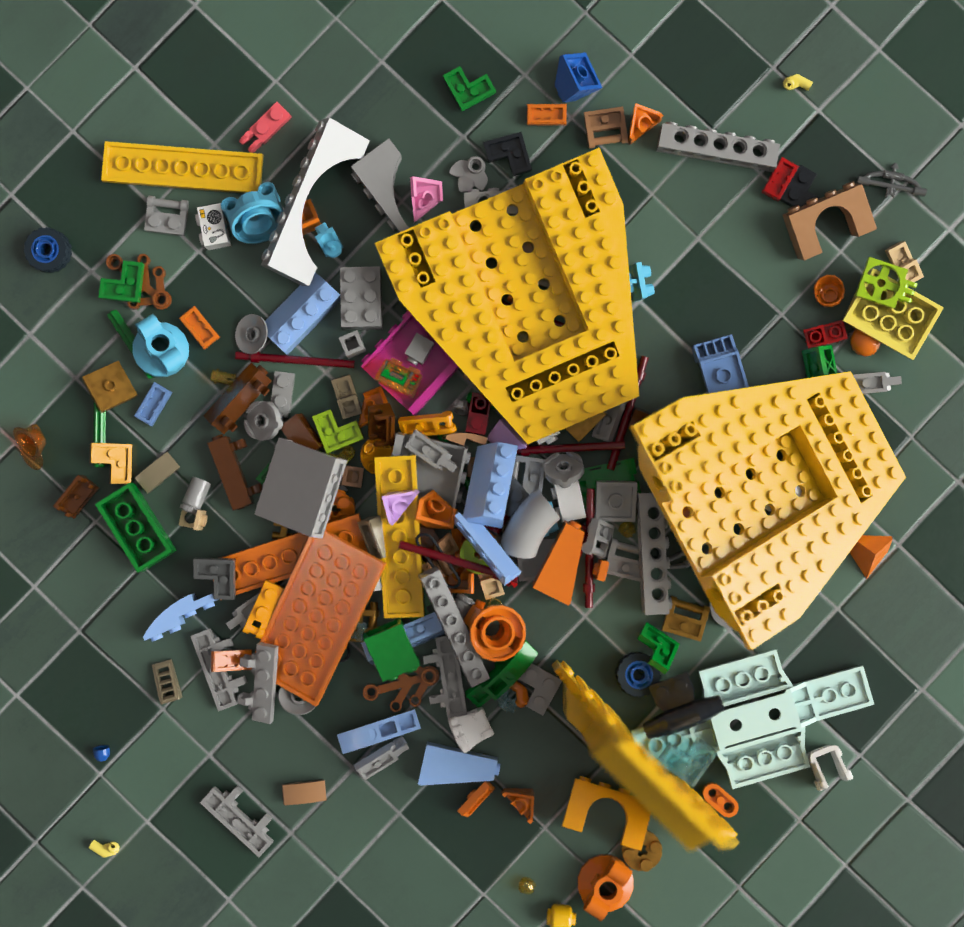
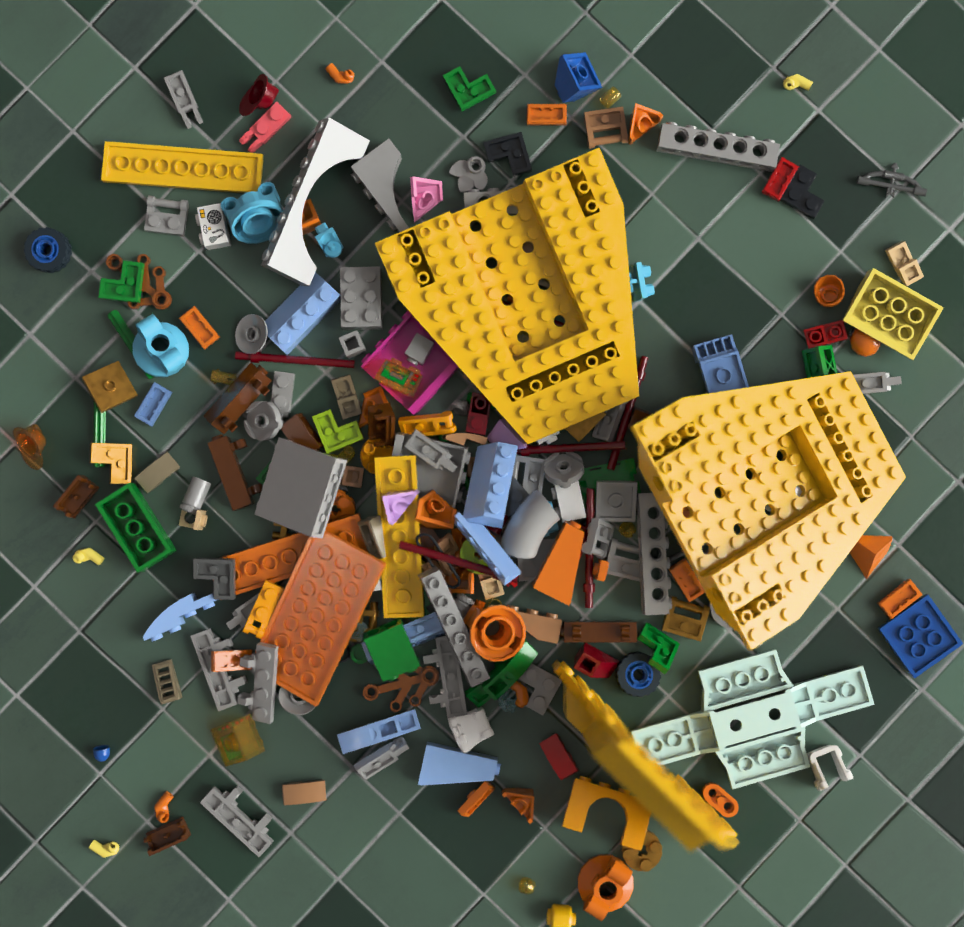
(87, 554): none -> light yellow arm
(161, 807): none -> orange arm
(167, 836): none -> reddish brown hinge
(183, 97): none -> light grey hinge
(238, 740): none -> clear yellow slope
(258, 96): none -> dark red piece
(340, 77): none -> orange arm
(357, 654): none -> green tile
(540, 626): none -> medium nougat slope
(558, 757): none -> red slope
(594, 662): none -> dark red slope
(599, 631): none -> reddish brown brick
(610, 97): none -> clear yellow hinge
(680, 709): black plate -> none
(686, 580): none -> orange plate
(688, 765): clear light blue brick -> none
(802, 220): medium nougat arch -> none
(899, 289): lime piece -> none
(899, 598): none -> orange plate
(920, 636): none -> blue plate

